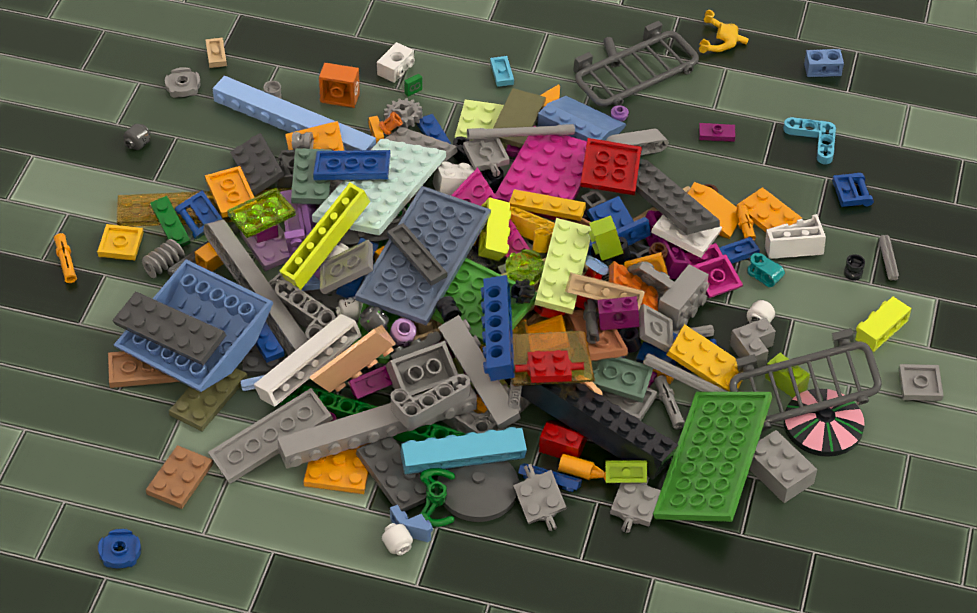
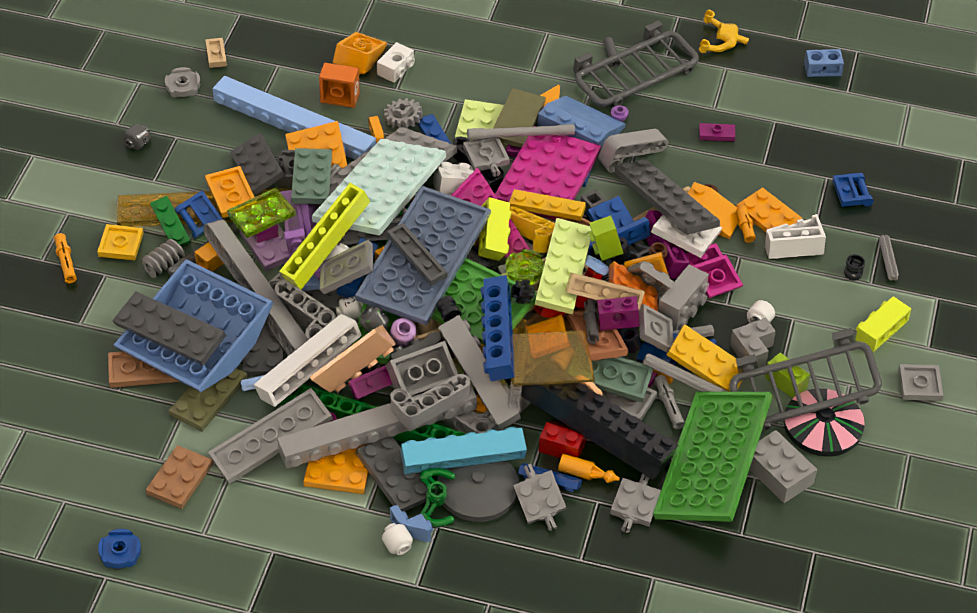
(269, 345): blue plate -> none
(273, 88): light grey wheel -> none
(302, 140): light grey wheel -> none
(352, 165): blue plate -> none
(358, 51): none -> light orange slope
(390, 123): orange bush -> none
(413, 85): green tile -> none
(502, 71): medium azure plate -> none
(549, 366): red plate -> none
(610, 166): red plate -> none
(626, 471): lime plate -> none
(740, 250): blue plate -> none
(765, 271): teal piece -> none
(818, 131): medium azure beam -> none

